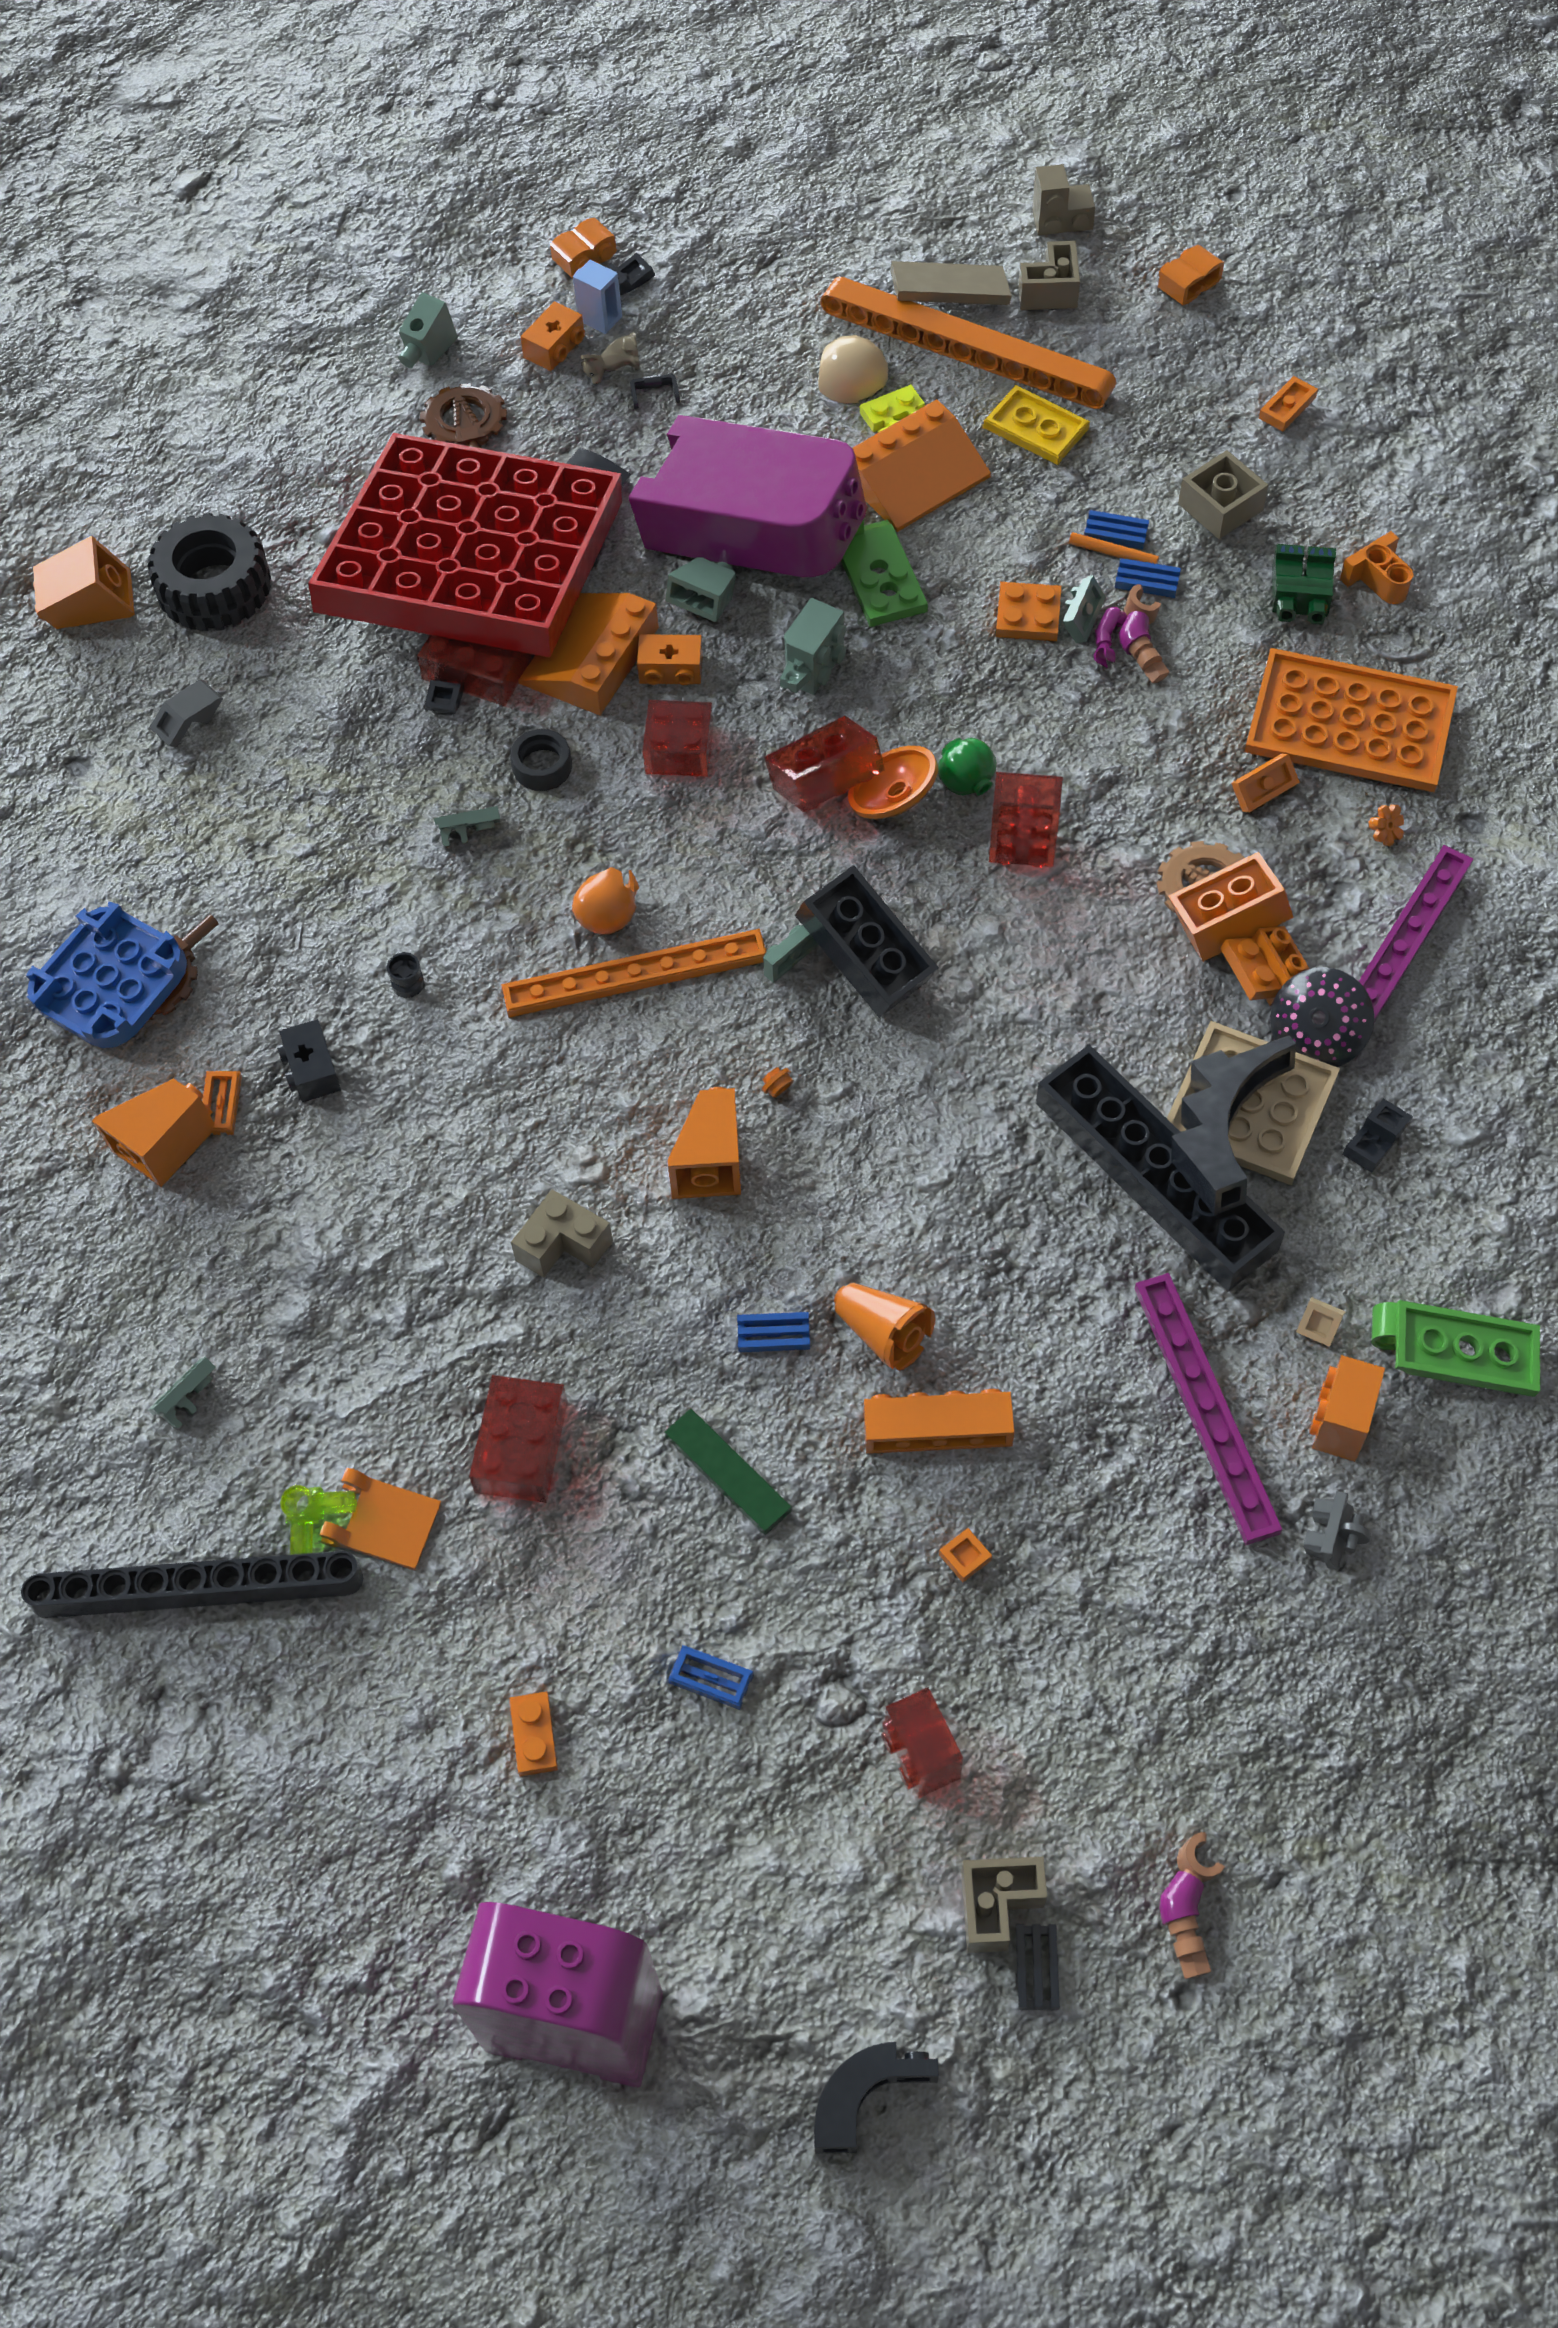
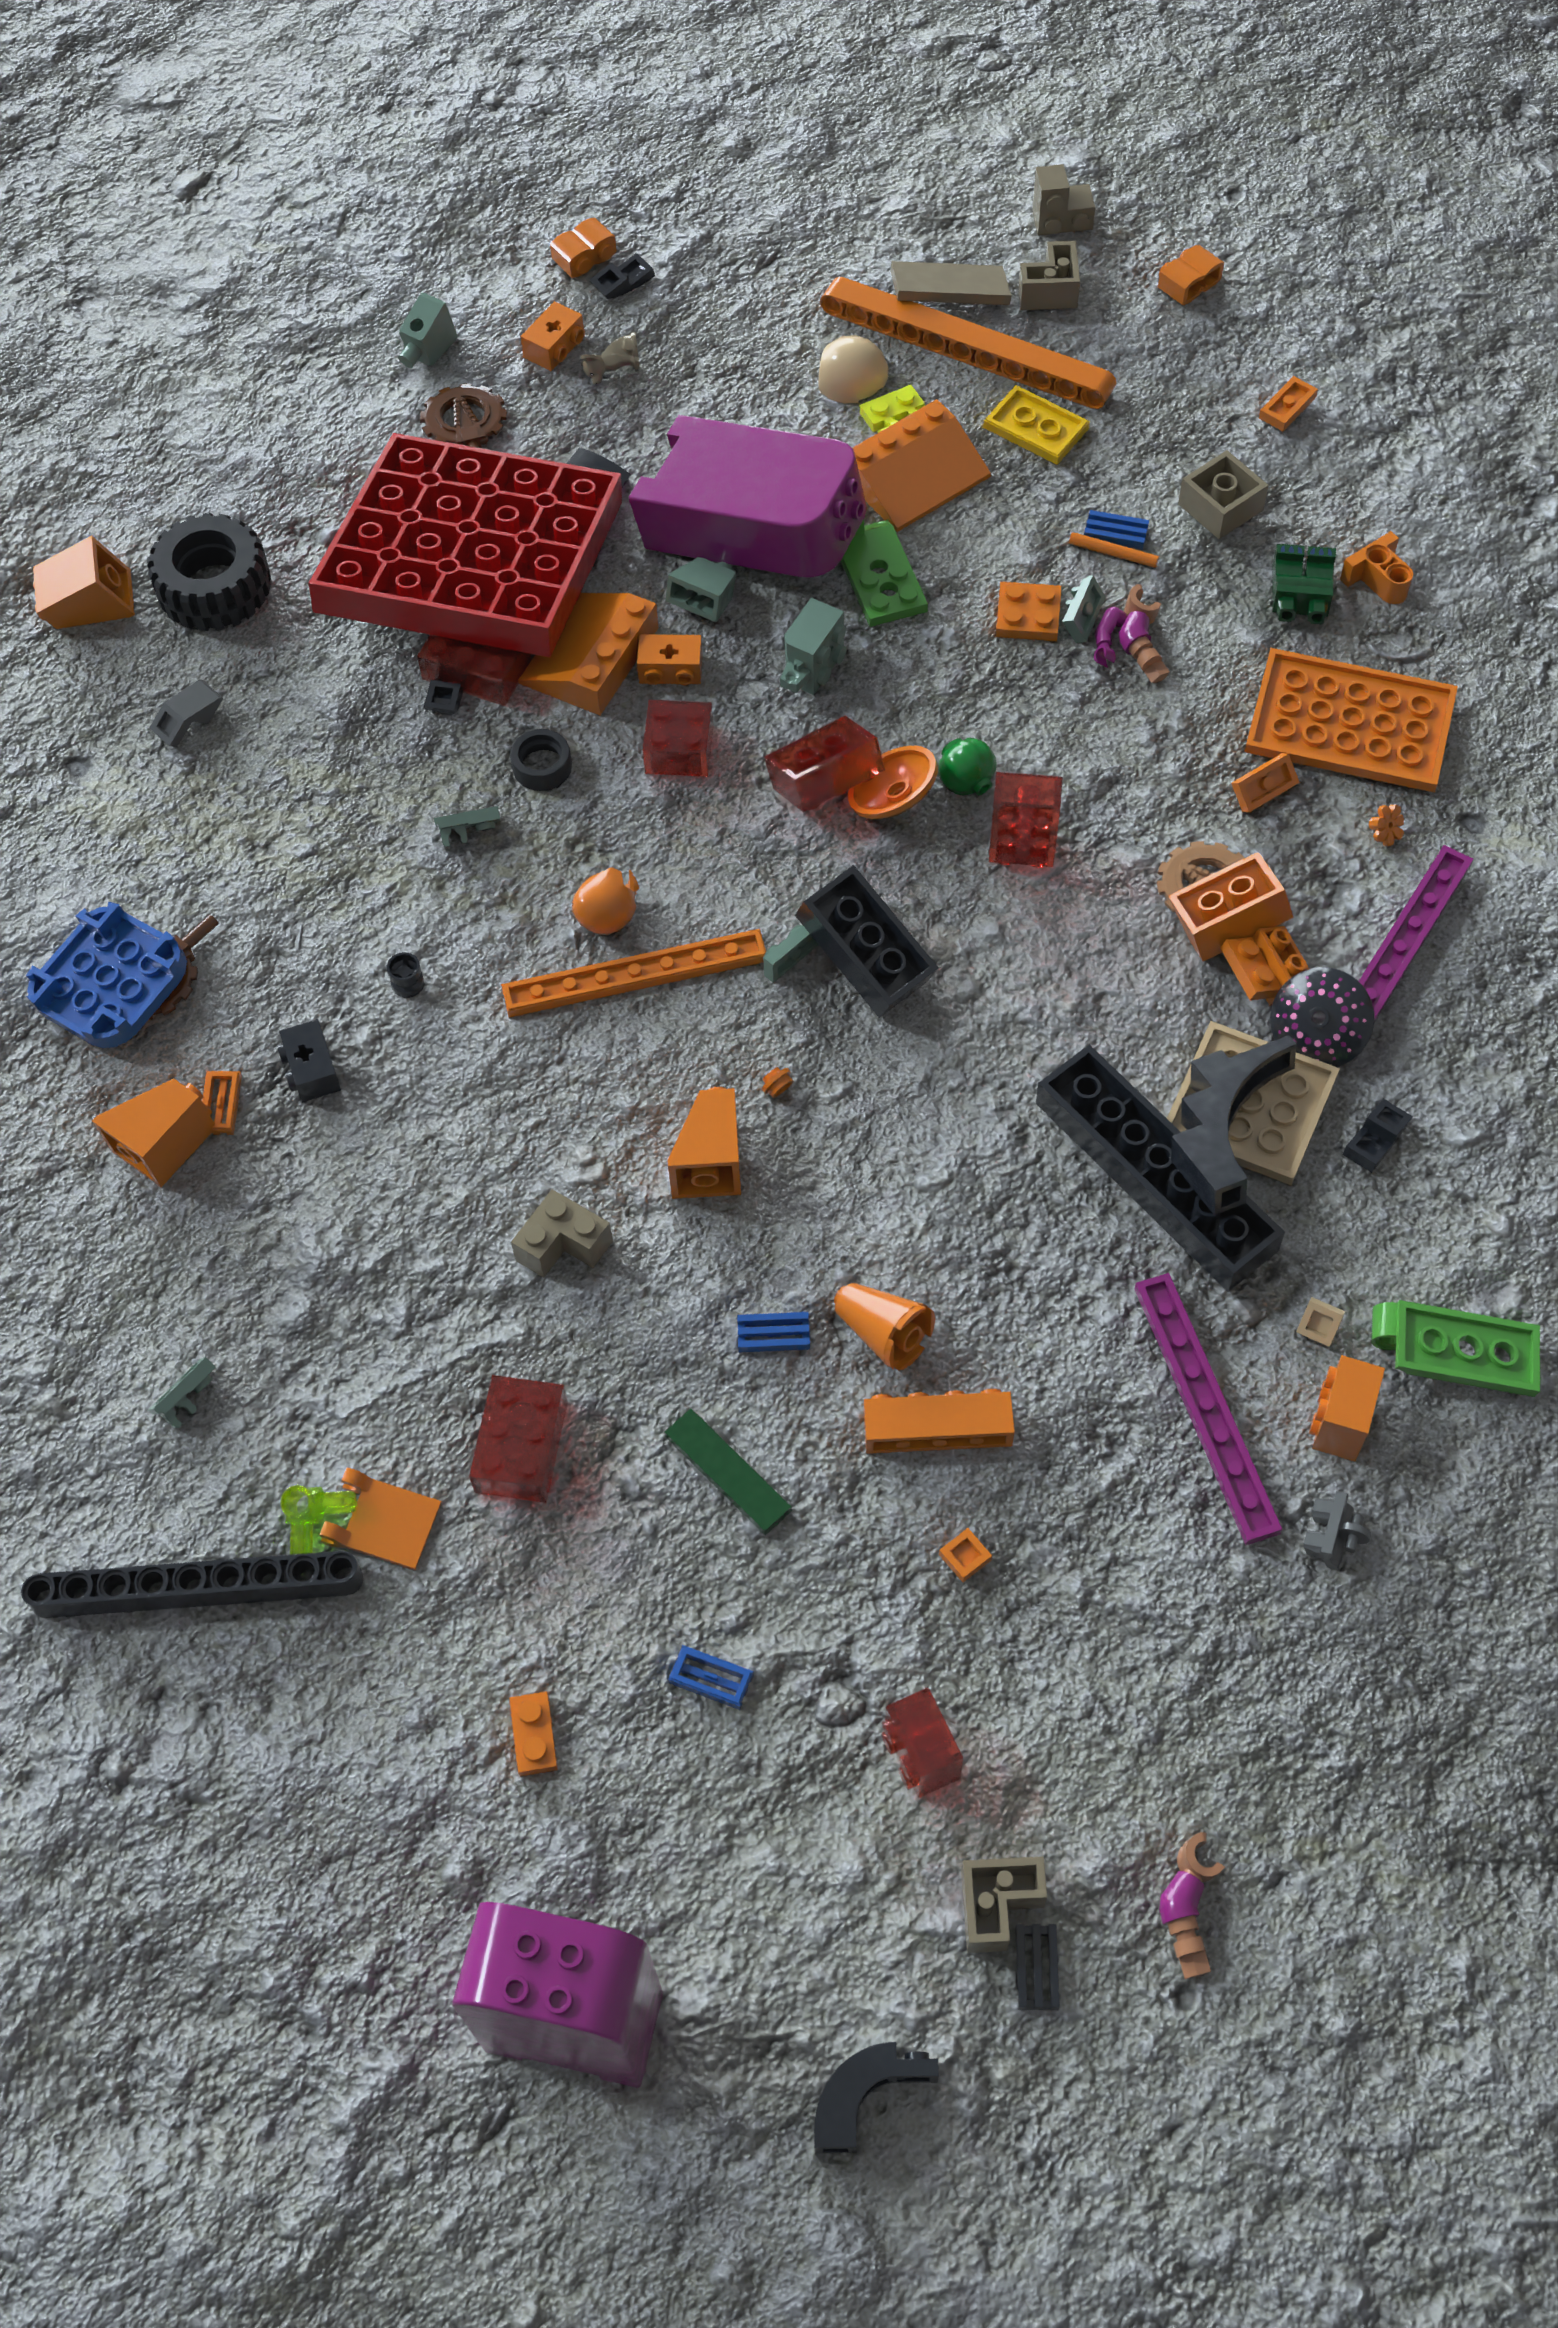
(597, 296): light blue brick -> none
(652, 382): black piece -> none
(1146, 575): blue tile -> none

